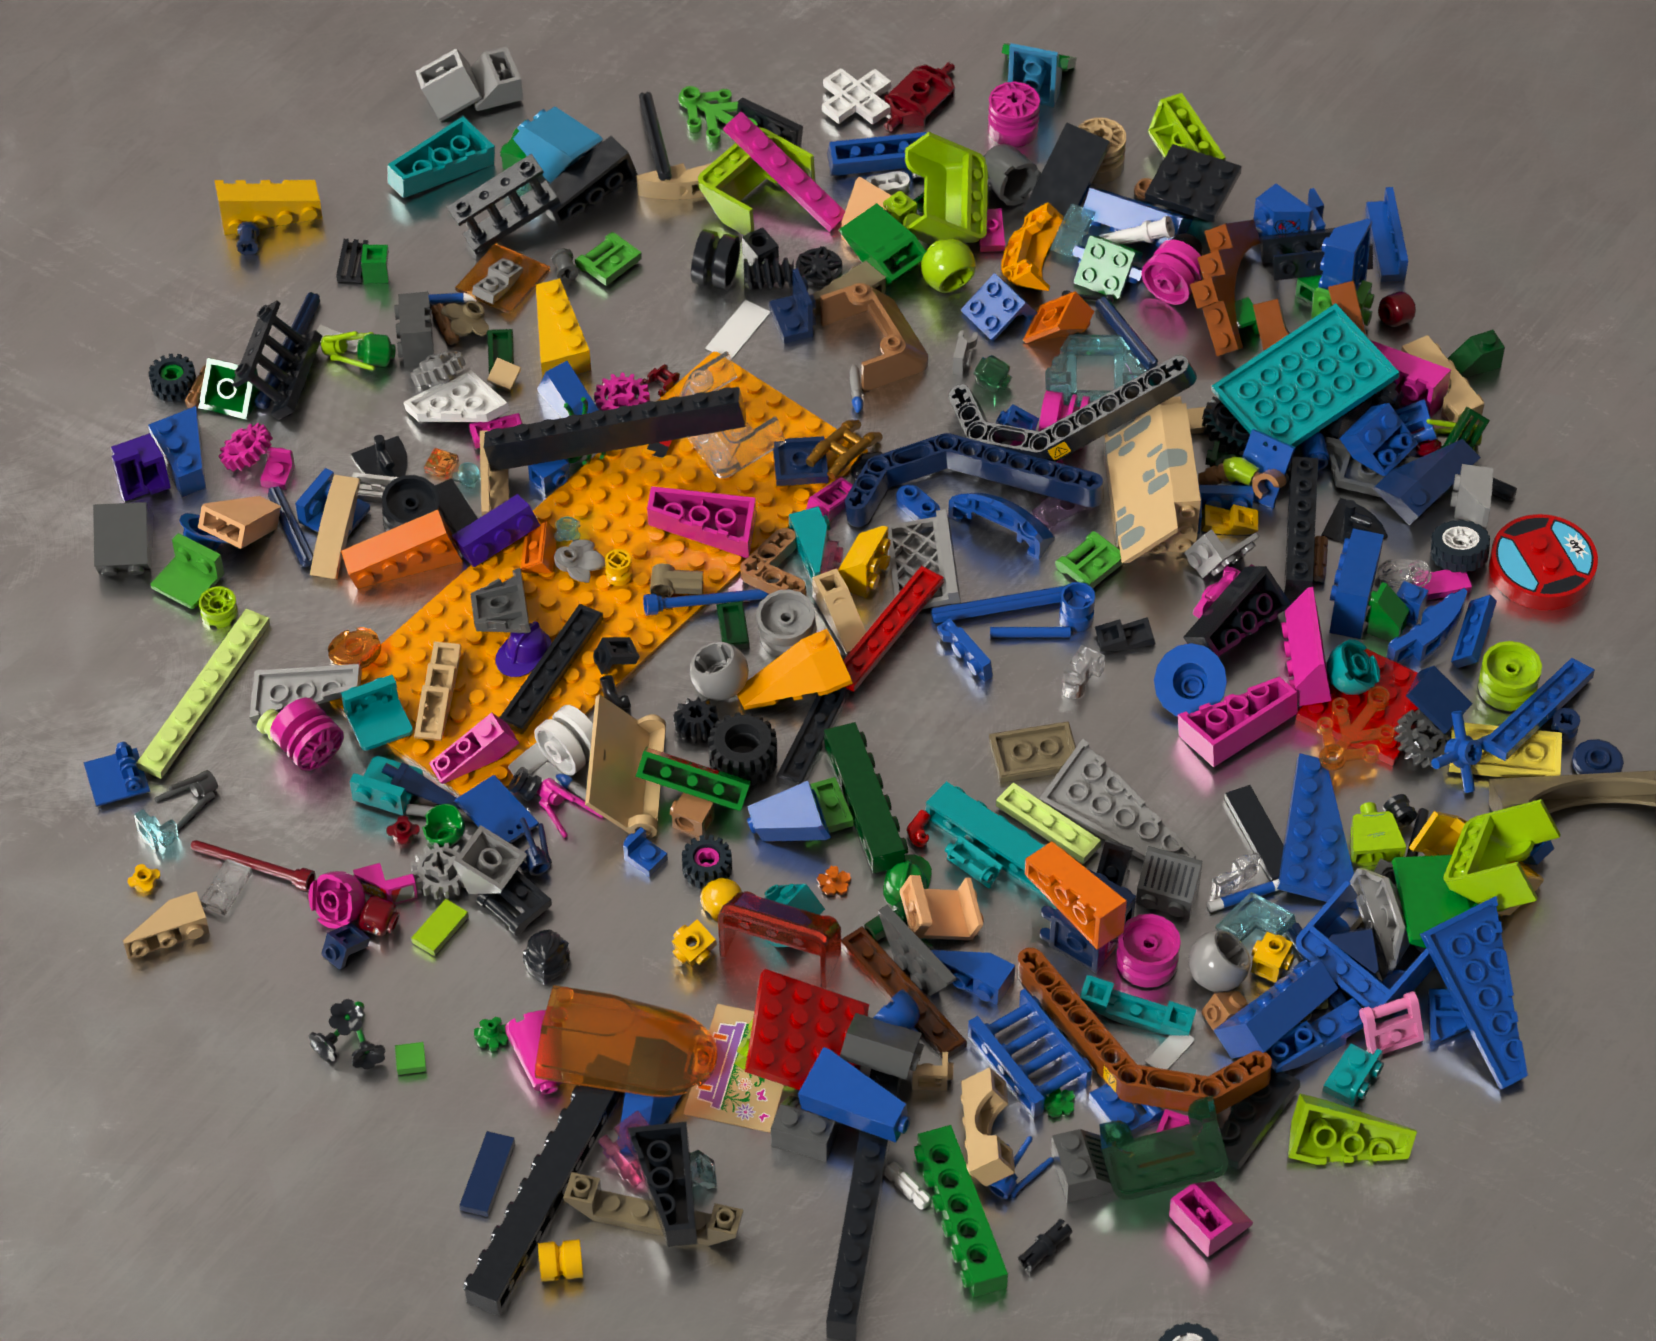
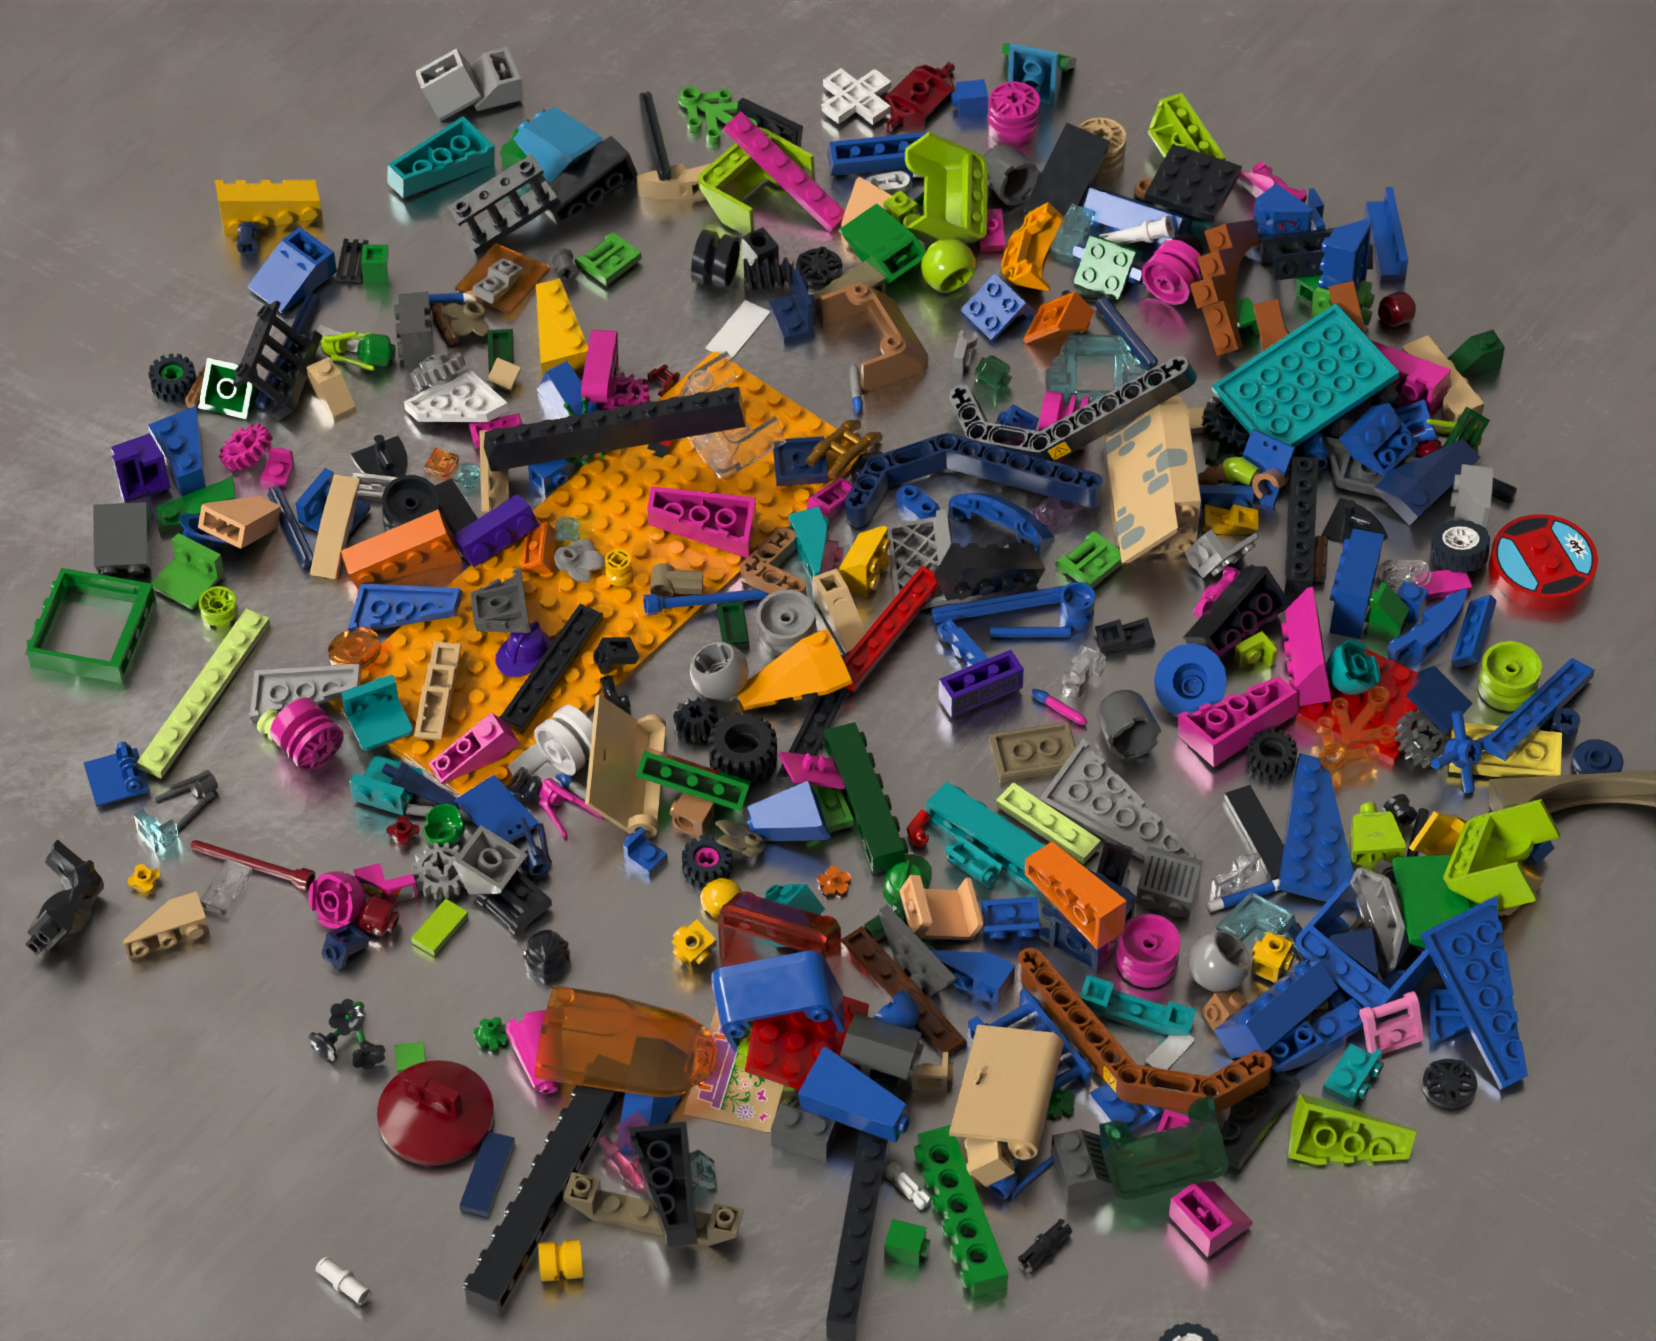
(69, 909): none -> black hips
(99, 585): none -> green window
(170, 512): none -> green wing
(294, 269): none -> slope
(330, 388): none -> tan slope
(343, 1280): none -> white pin
(397, 605): none -> blue wing
(435, 1112): none -> dark red bracket
(600, 365): none -> dark pink beam
(740, 838): none -> dark tan plate
(774, 989): none -> blue windscreen
(815, 769): none -> dark pink piece
(906, 1243): none -> green brick
(970, 97): none -> blue brick
(981, 683): none -> dark purple brick
(987, 570): none -> black wedge
(1010, 916): none -> blue bracket
(1013, 1090): none -> tan door
(1057, 705): none -> dark pink piece
(1127, 724): none -> dark grey cylinder
(1255, 647): none -> lime bracket
(1262, 179): none -> dark pink animal
(1275, 742): none -> black tyre
(1449, 1083): none -> black wheel

